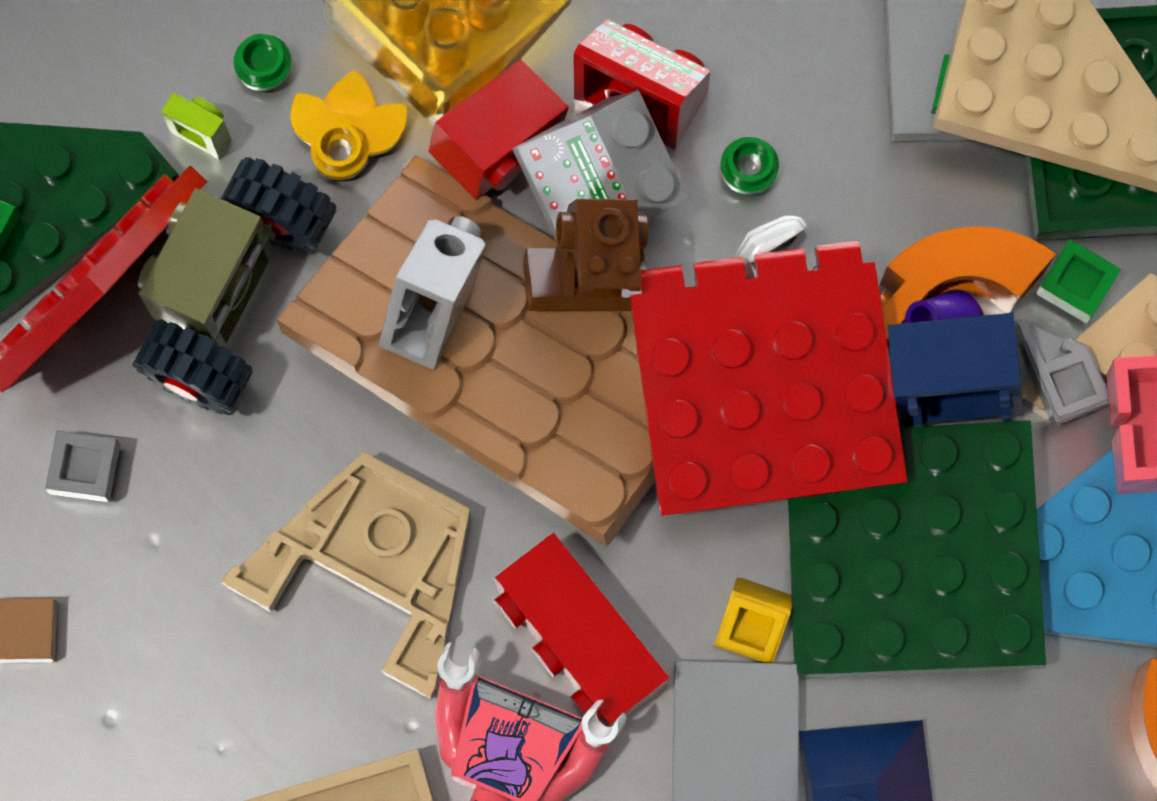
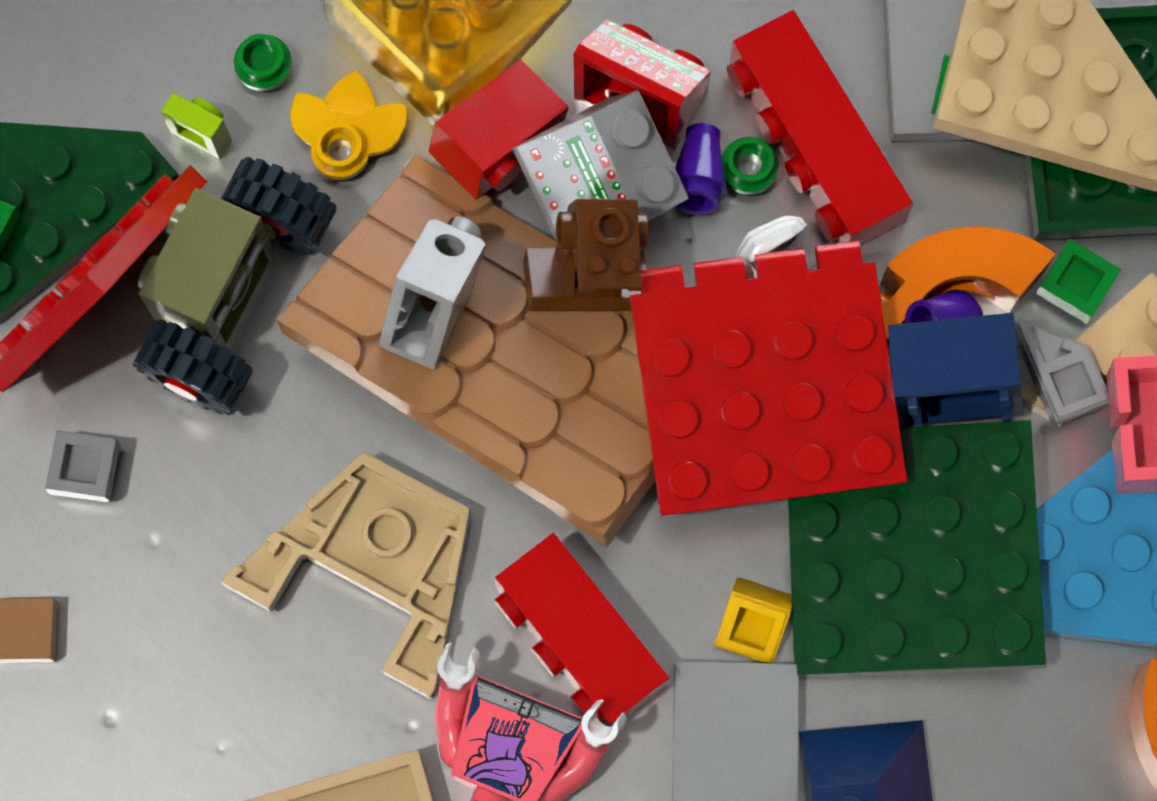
(701, 170): none -> dark purple cone
(818, 132): none -> red brick

